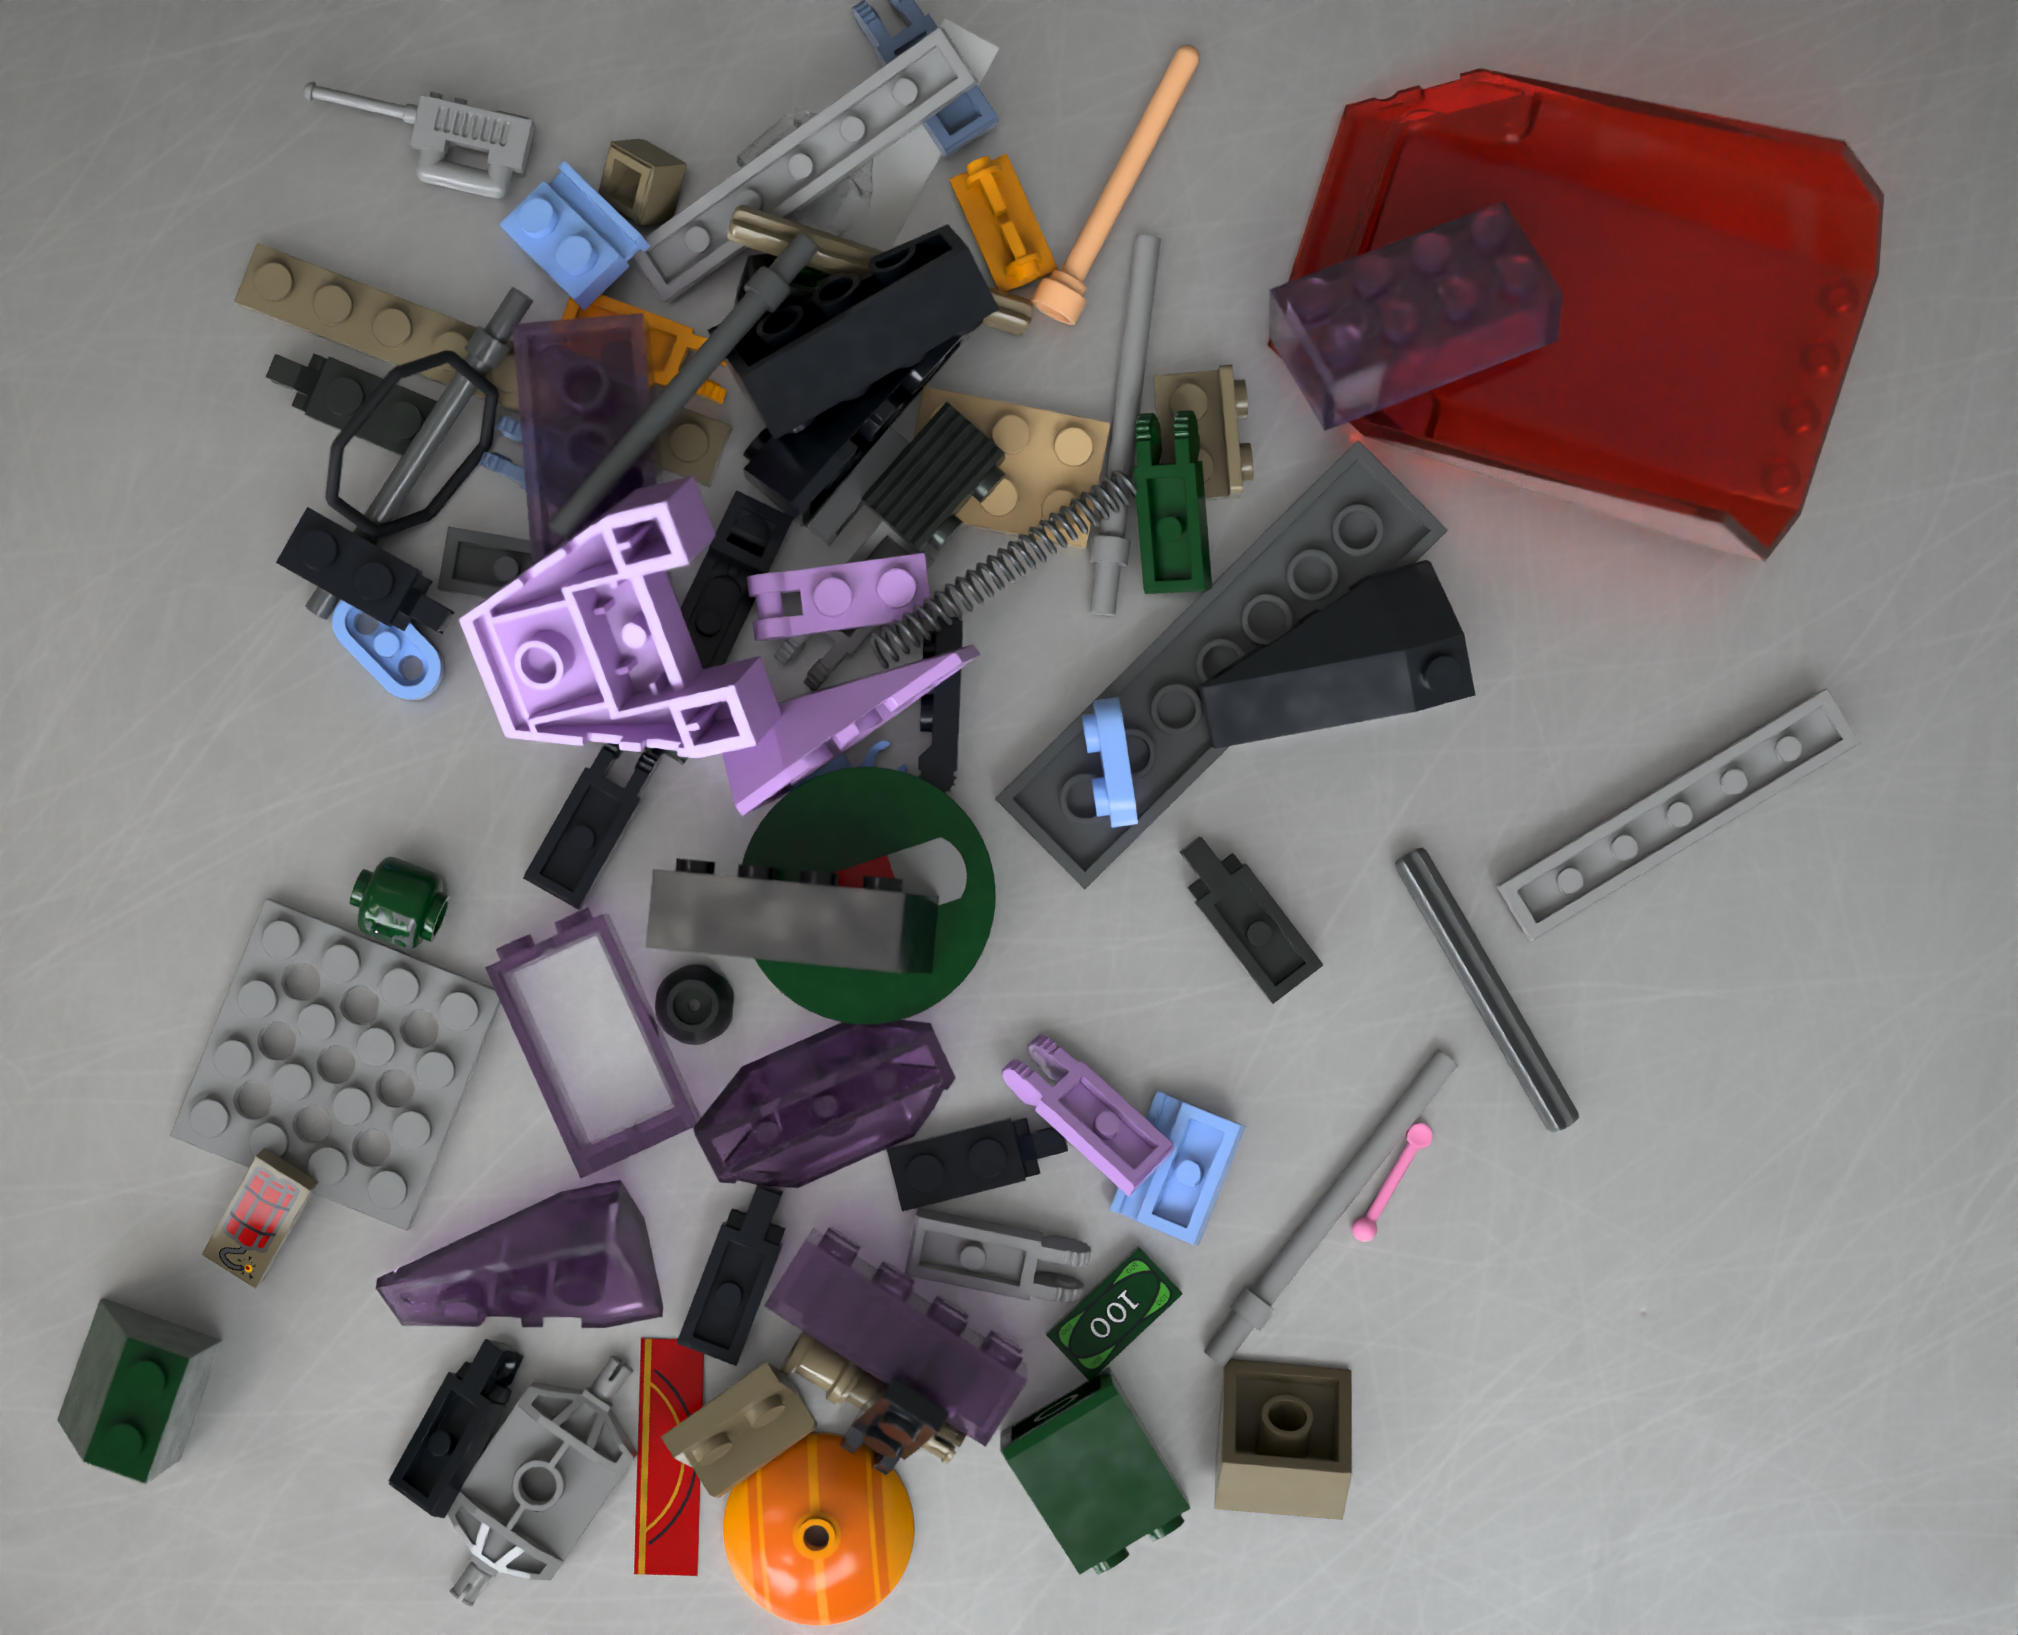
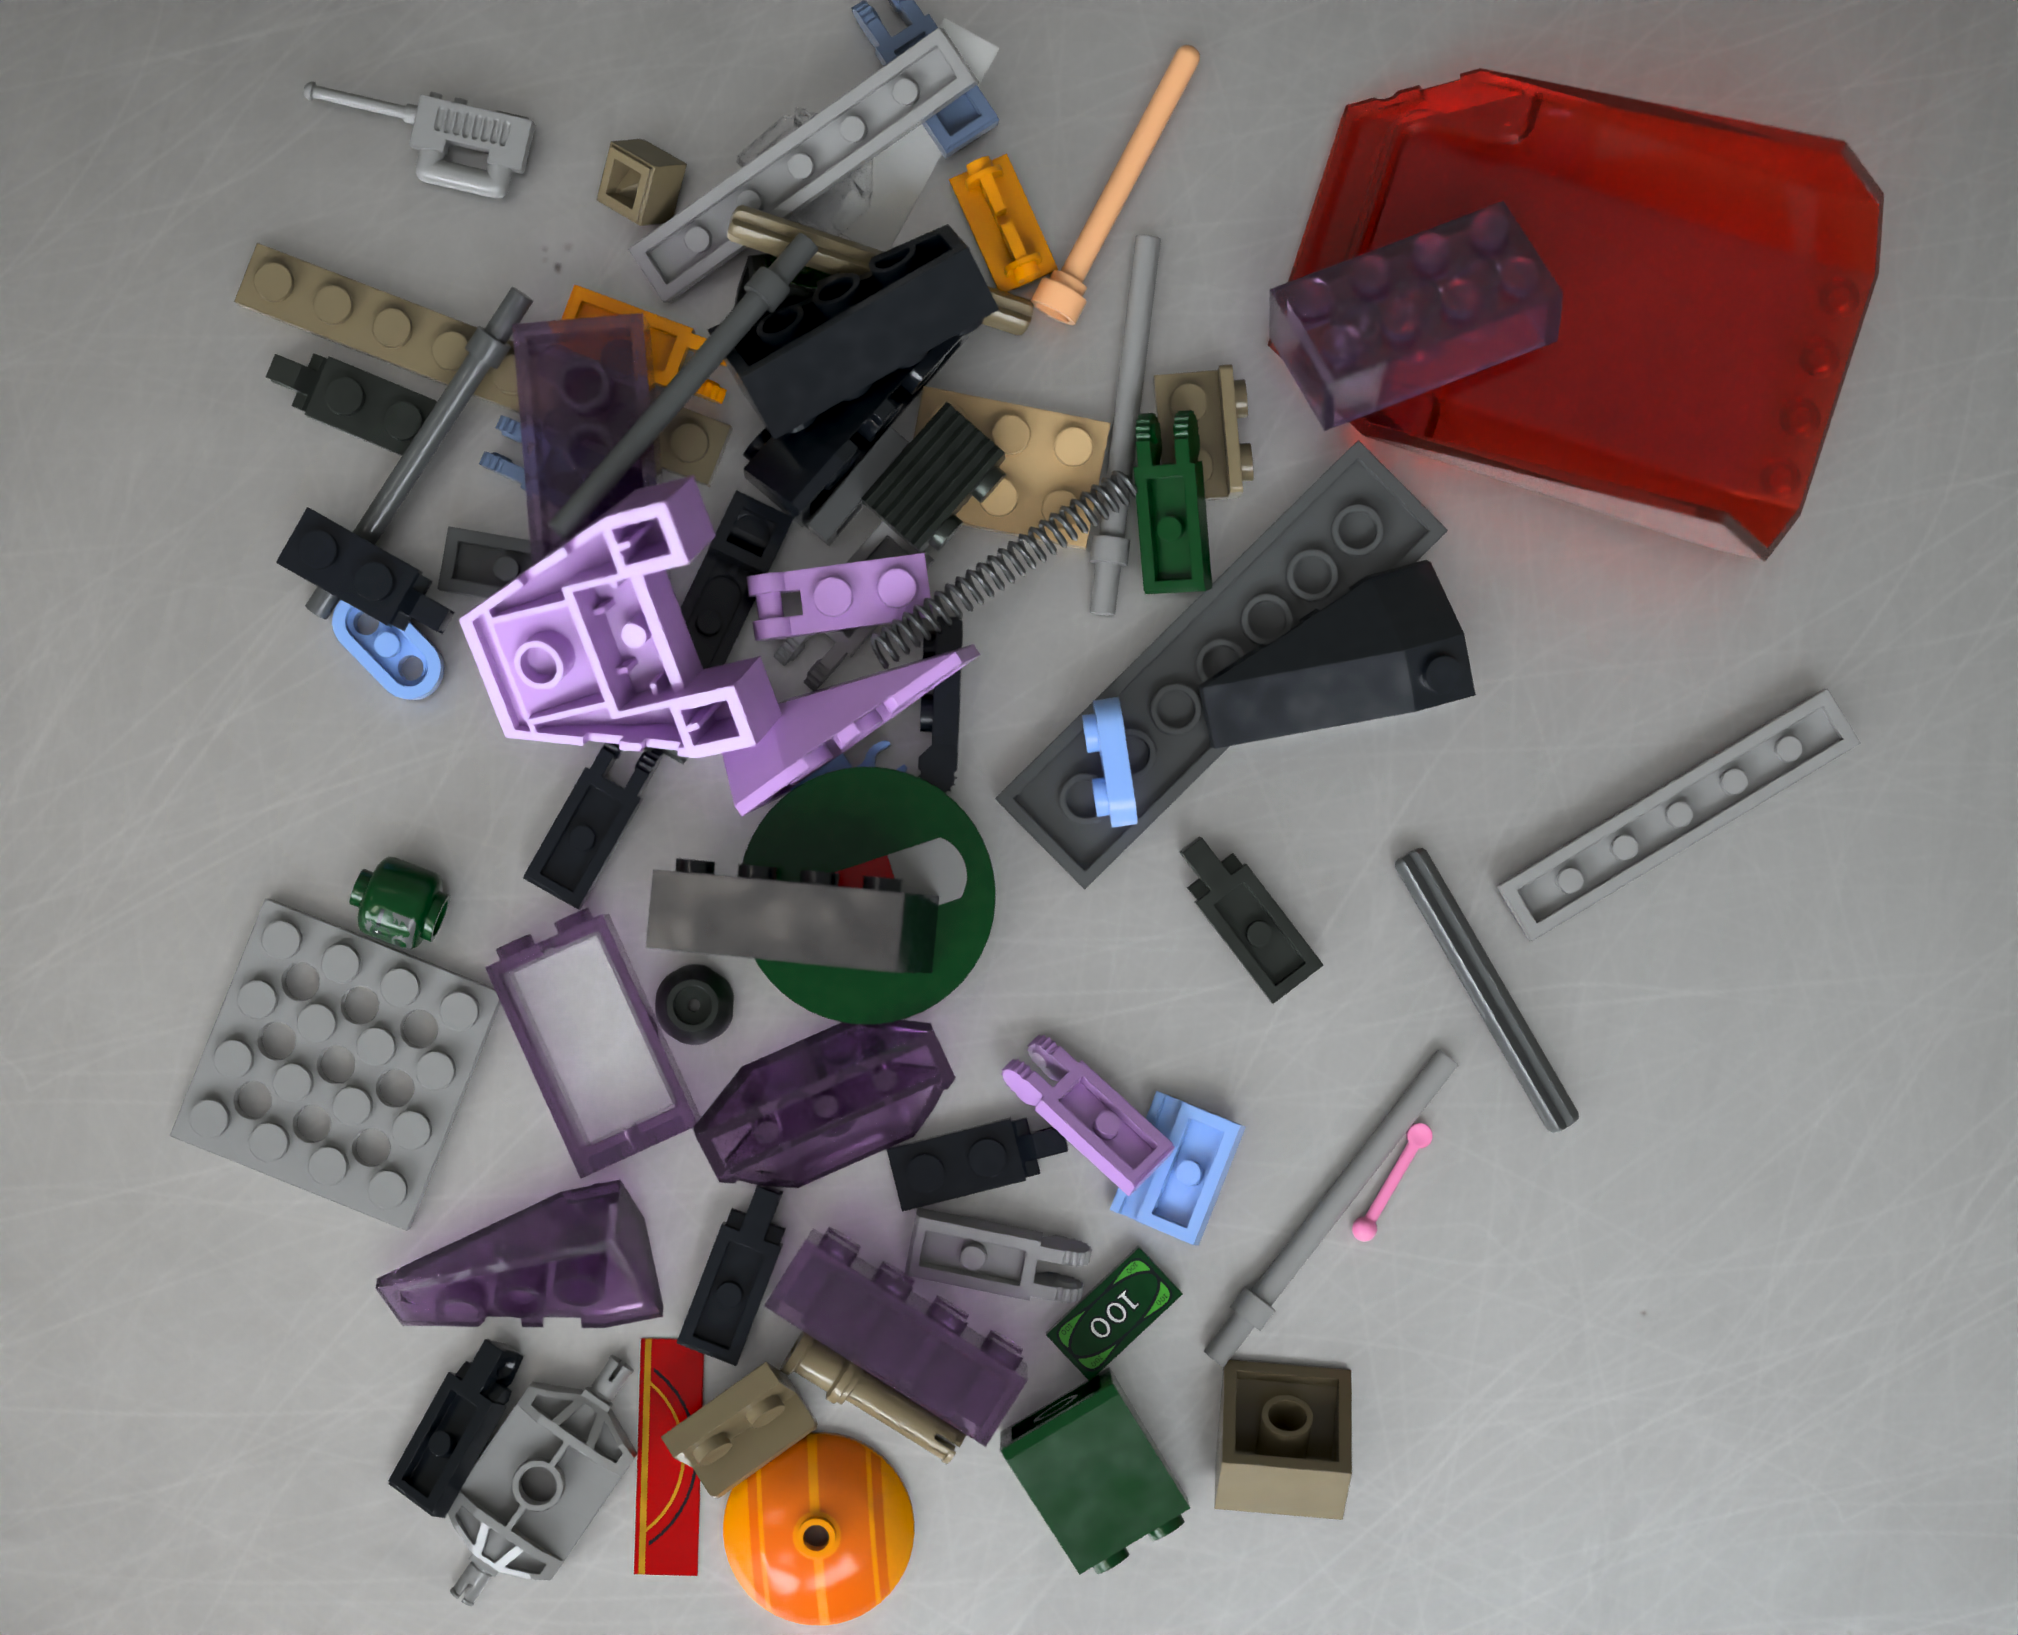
(136, 1391): slope -> none
(259, 1218): tile -> none
(366, 410): black piece -> none
(574, 235): light blue plate -> none
(894, 1424): black hinge -> none

